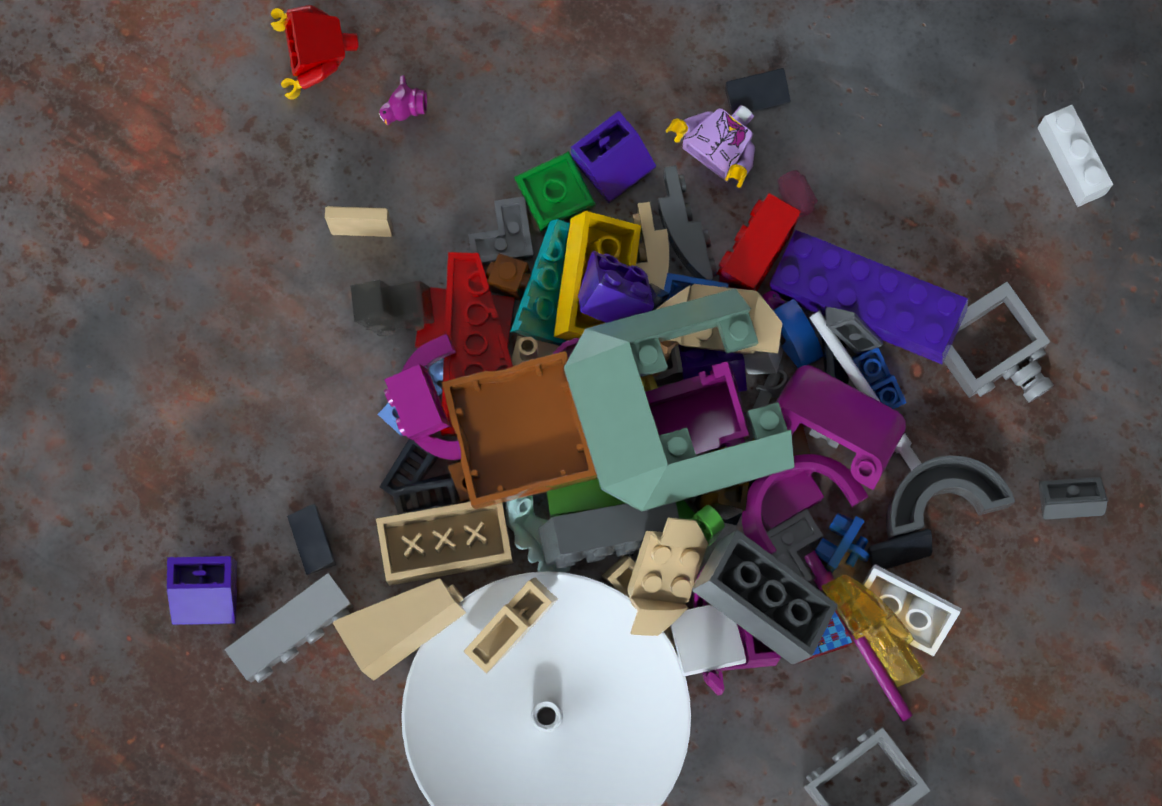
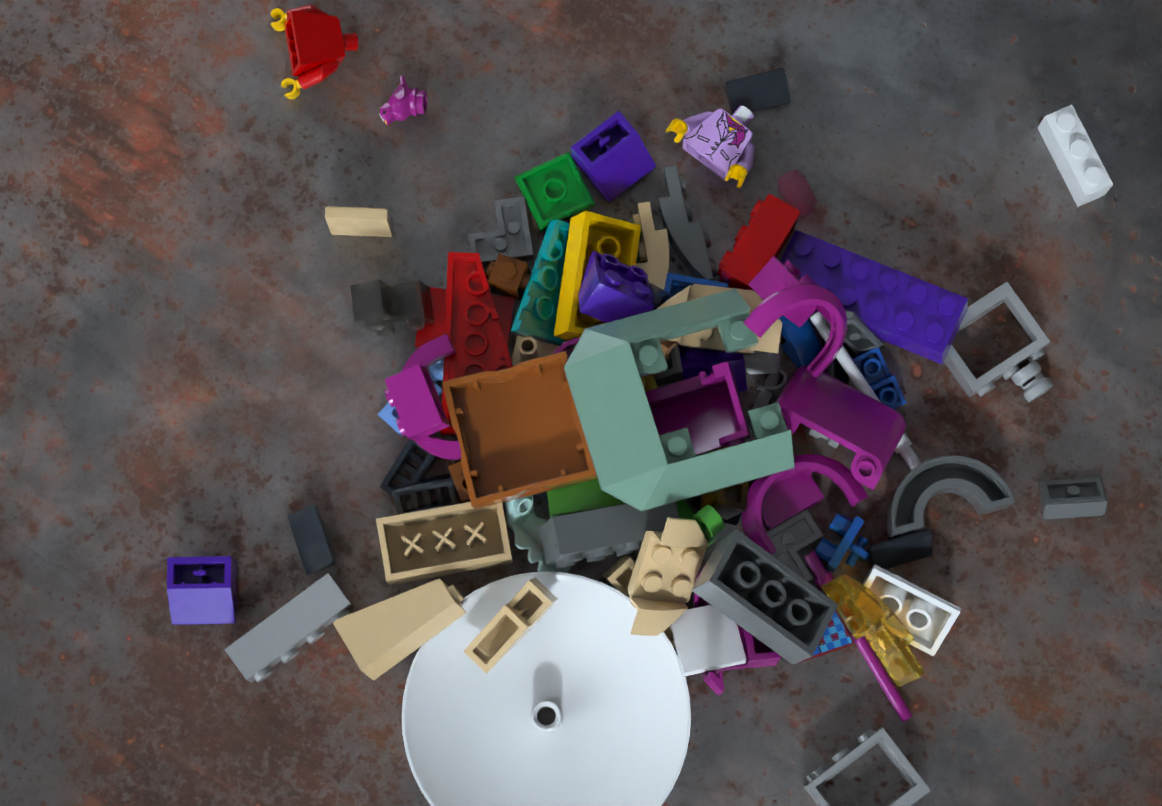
(797, 299): none -> magenta piece

